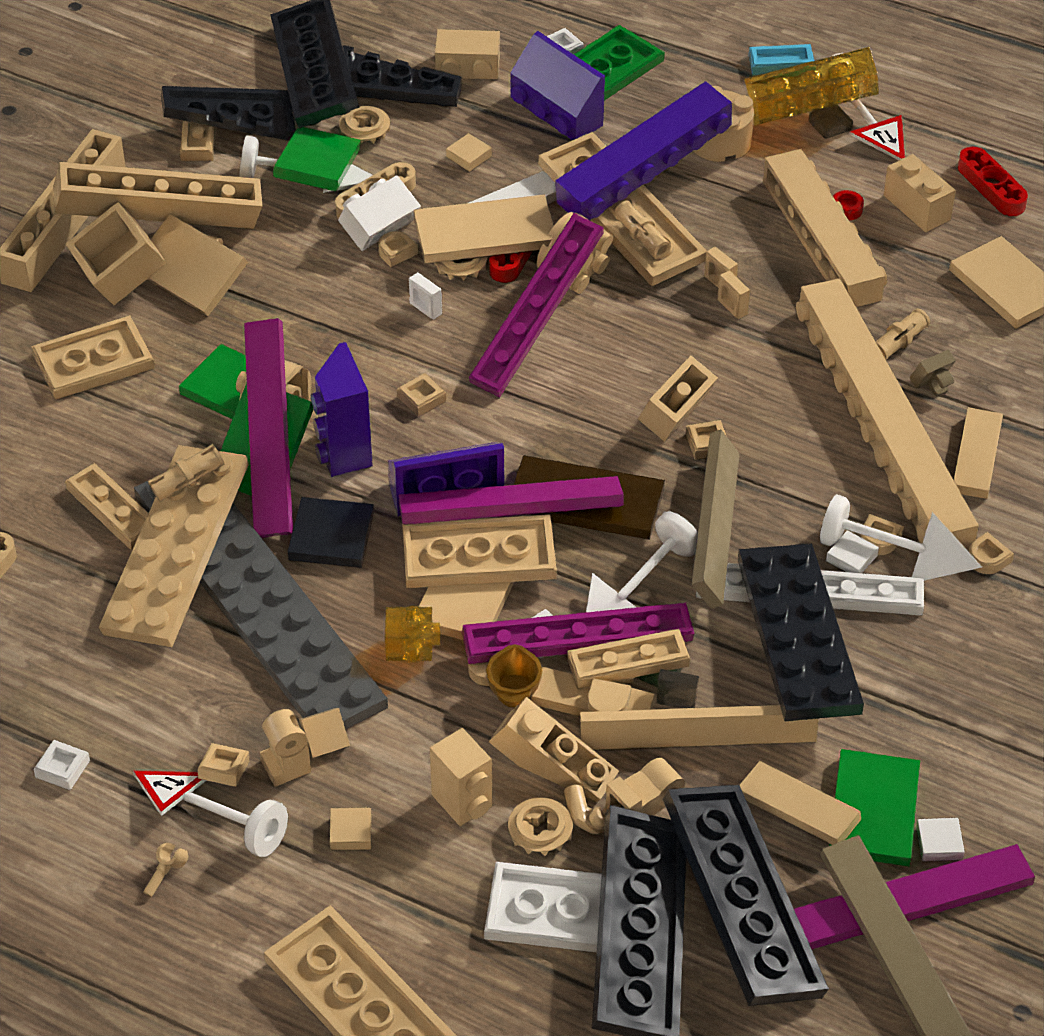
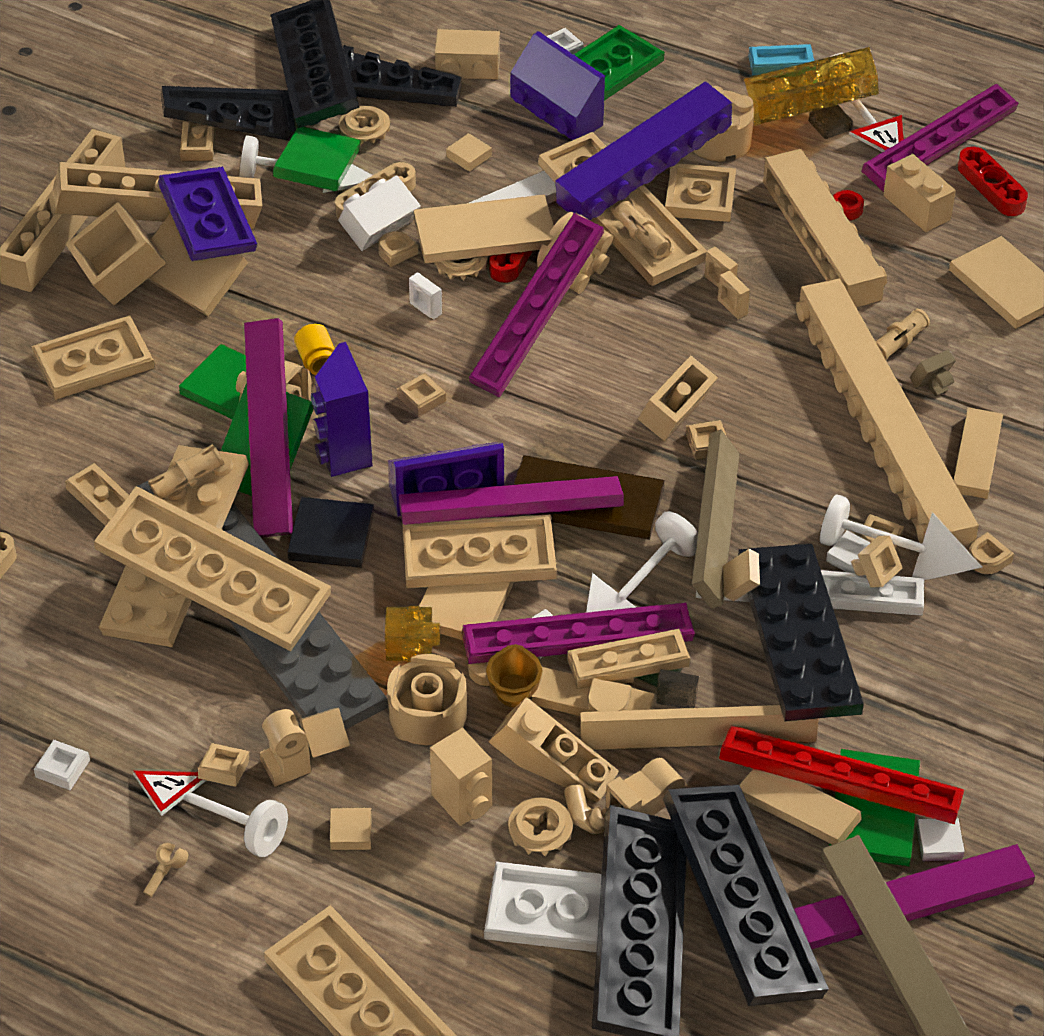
(207, 213): none -> dark purple tile
(213, 568): none -> tan plate
(313, 346): none -> yellow brick
(426, 699): none -> tan brick
(701, 192): none -> tan plate
(741, 575): none -> tan tile
(842, 774): none -> red tile
(878, 562): none -> tan tile
(945, 132): none -> magenta tile

